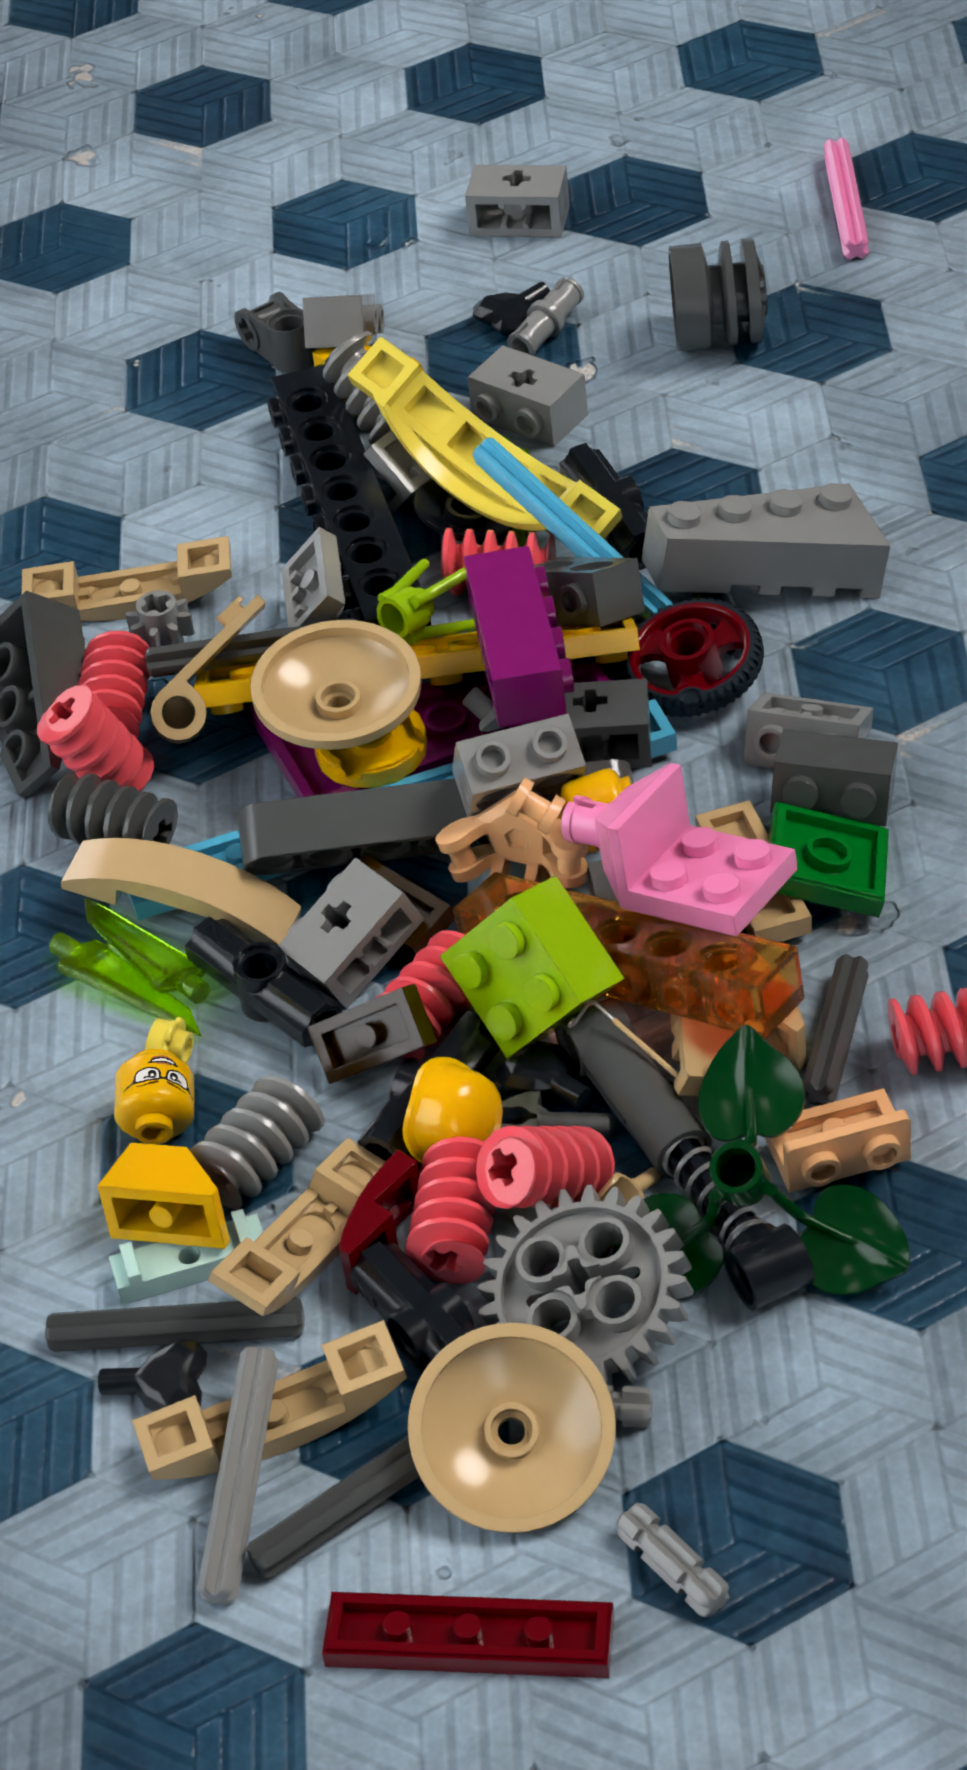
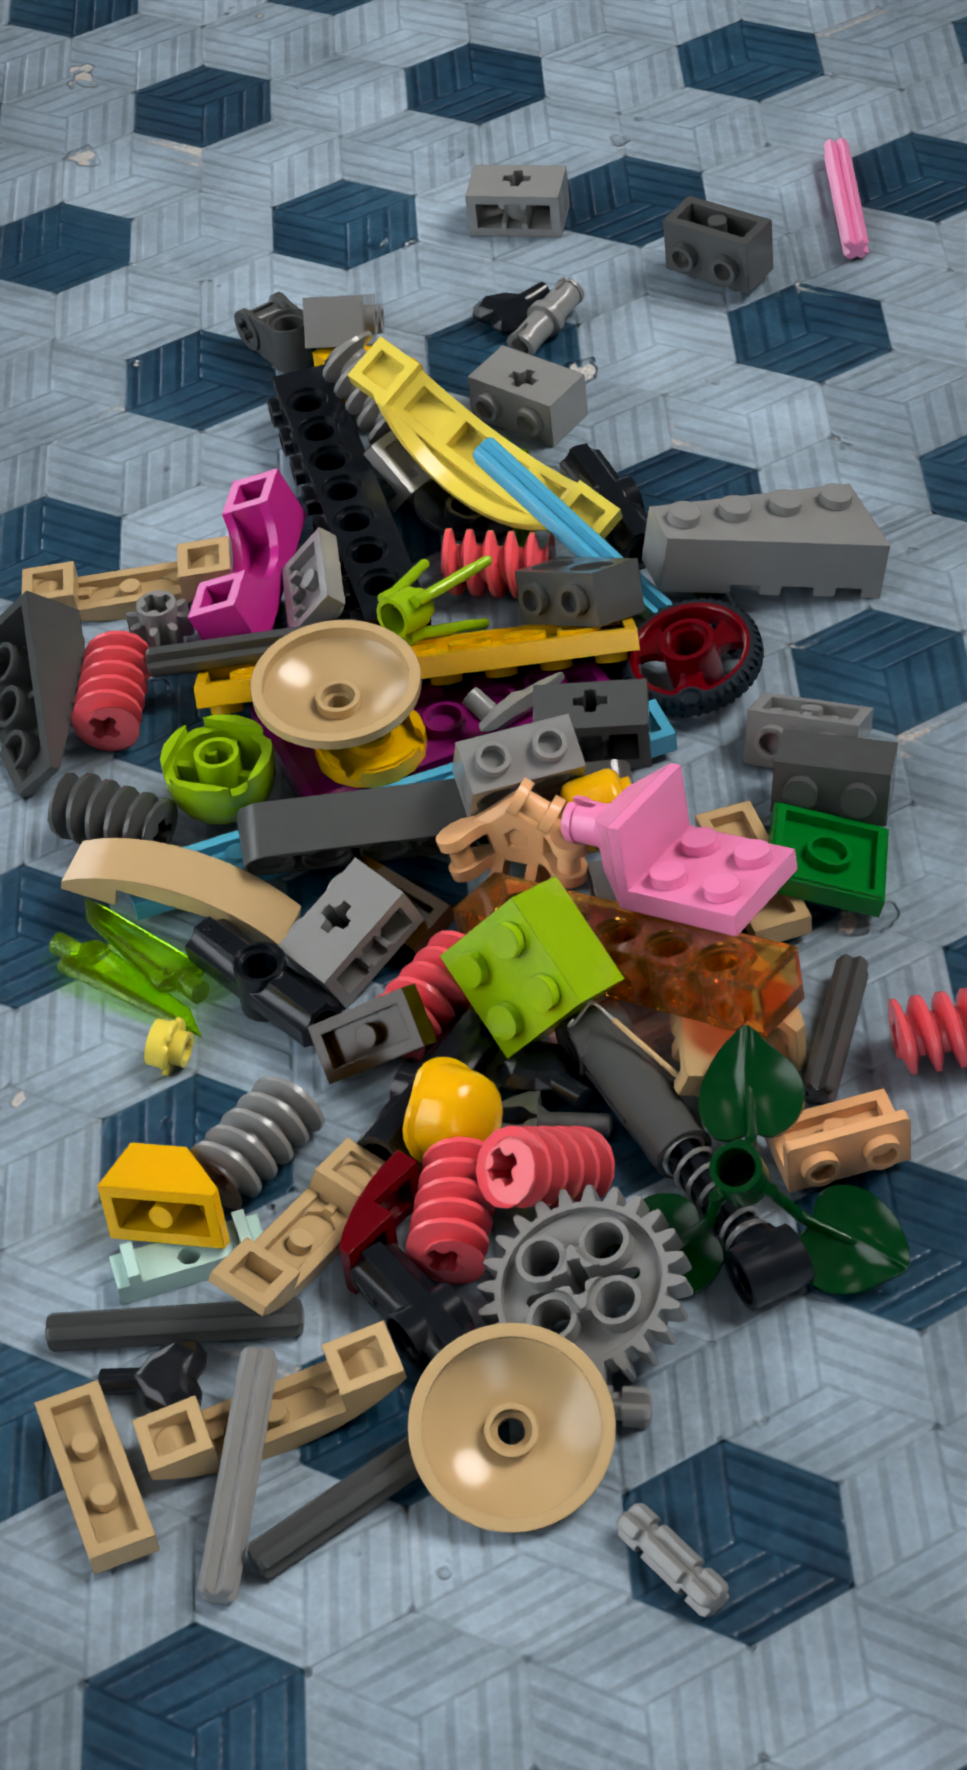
(94, 739): coral piece -> none
(96, 1477): none -> tan plate
(154, 1096): yellow head -> none
(178, 708): tan door -> none
(218, 768): none -> lime cylinder
(264, 535): none -> dark pink arch
(469, 1634): dark red tile -> none
(518, 636): magenta brick -> none
(631, 1187): tan hand -> none
(716, 294): dark grey wheel -> none
(718, 244): none -> dark grey brick

